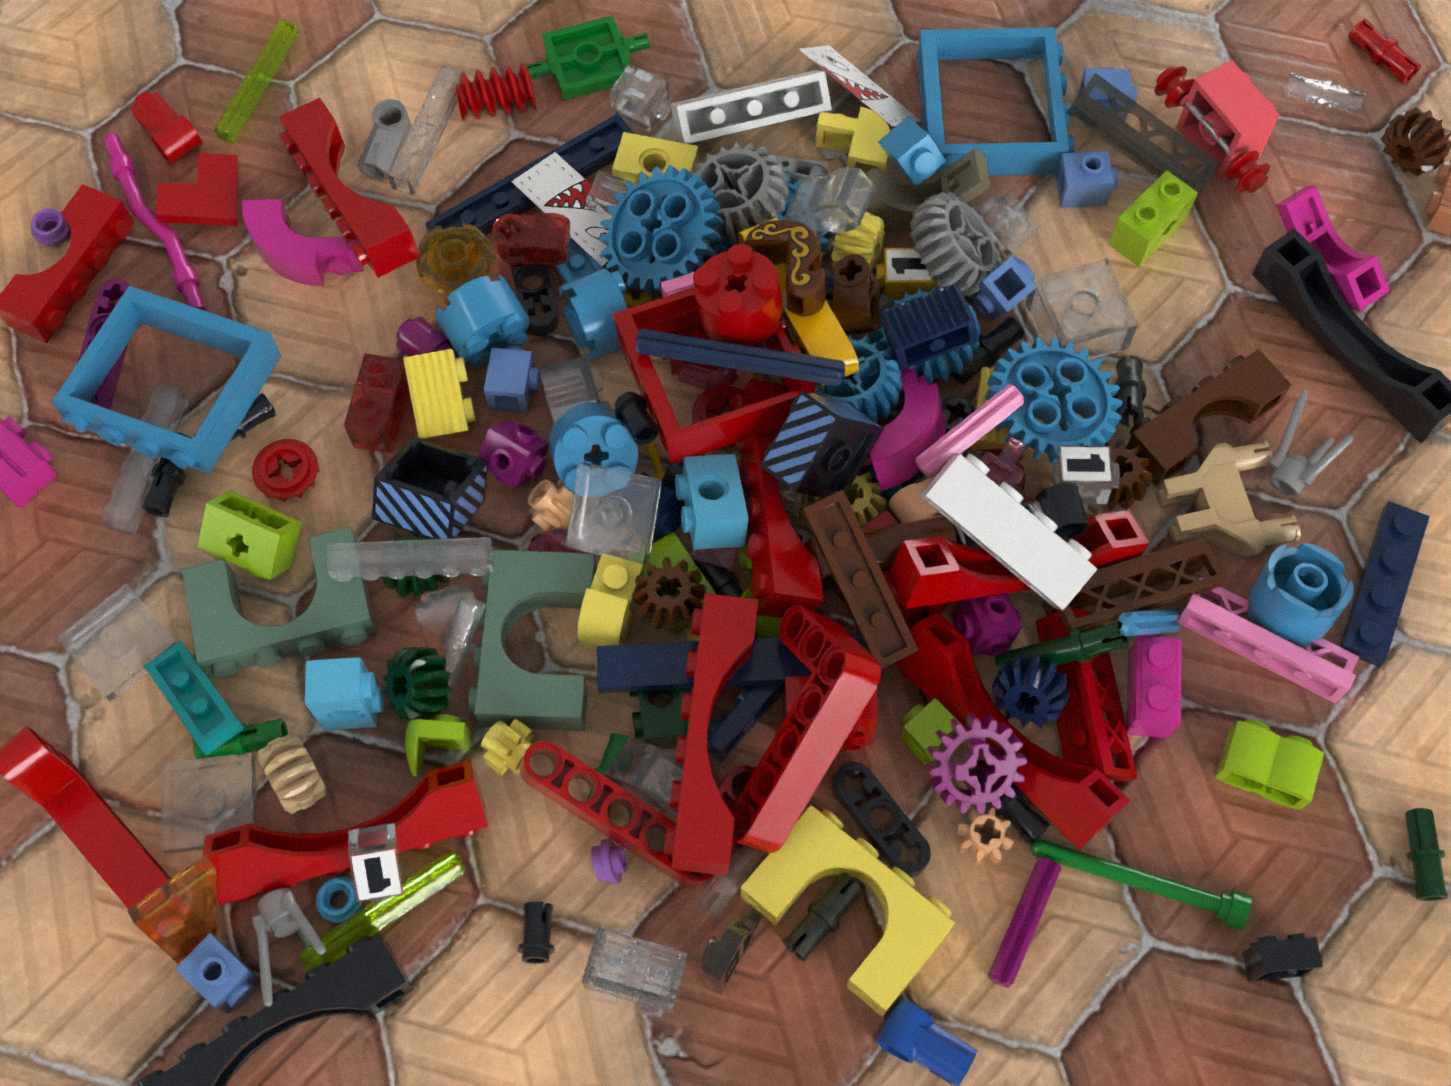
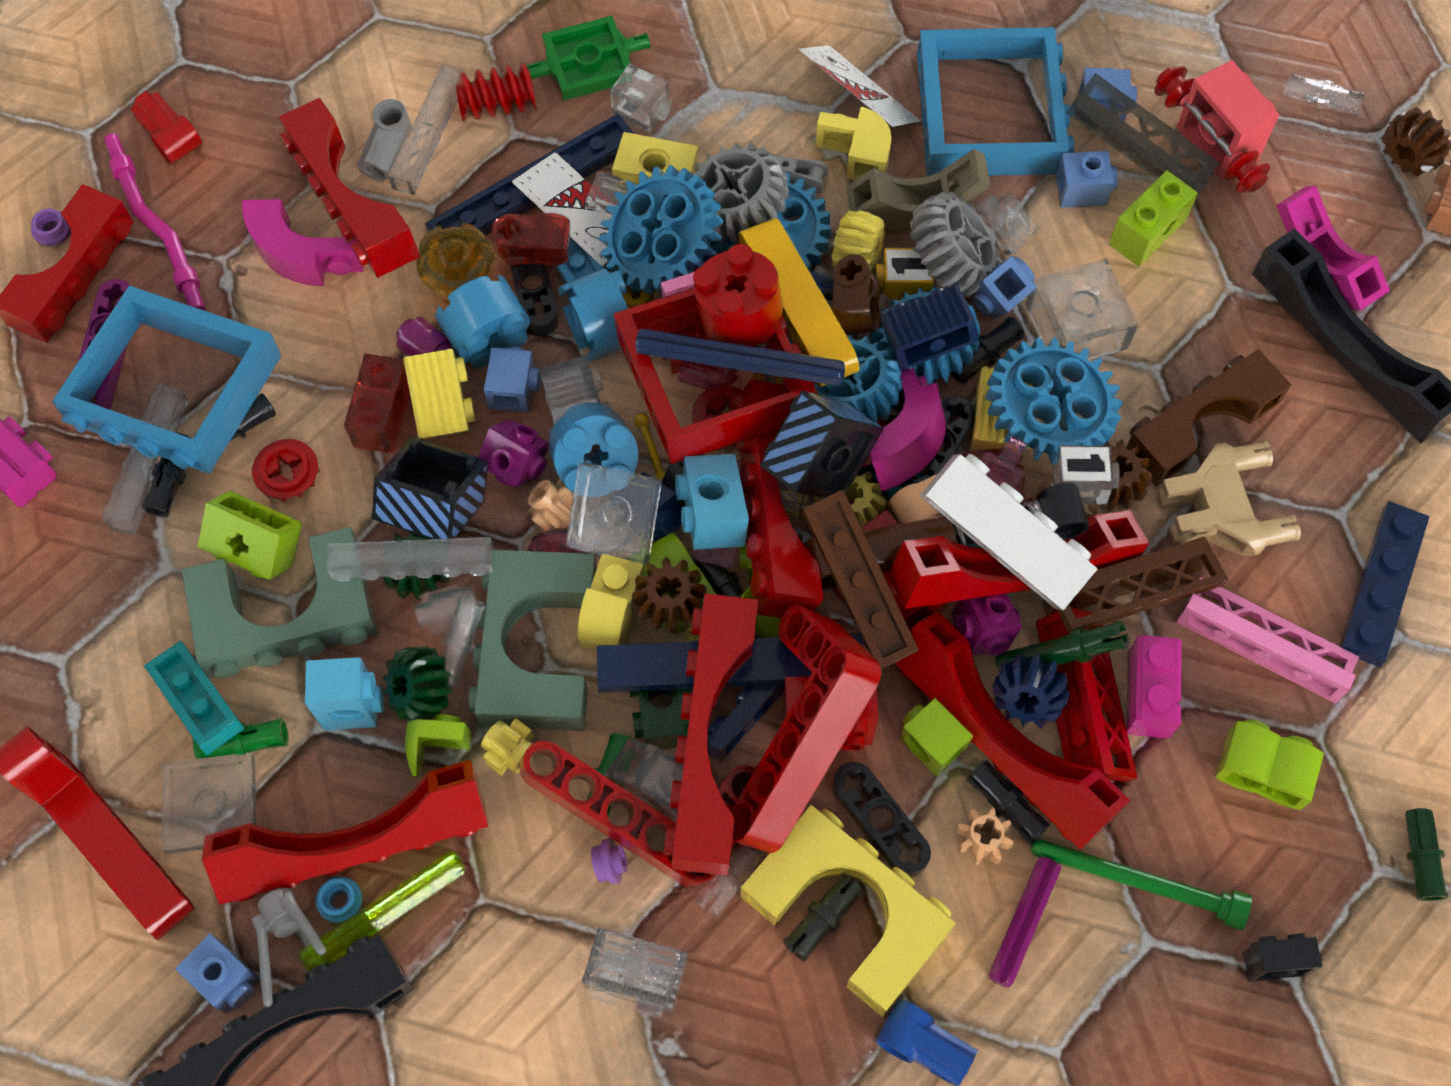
(116, 641): clear plate -> none
(180, 910): clear orange wing -> none
(206, 203): red tile -> none
(256, 81): clear neon green axle -> none
(291, 773): tan gear -> none
(375, 863): brick -> none
(536, 933): black pin -> none
(632, 411): black pin -> none
(724, 954): clear smoke wing -> none
(751, 106): white brick -> none
(801, 251): reddish brown animal -> none
(832, 200): clear brick -> none
(912, 151): dark azure brick -> none
(970, 430): bright pink axle -> none
(991, 774): magenta gear -> none
(1131, 390): pearl dark grey pin -> none
(1149, 622): dark azure axle -> none
(1296, 471): light grey plant -> none
(1299, 593): dark azure brick -> none
(1384, 51): red pin -> none

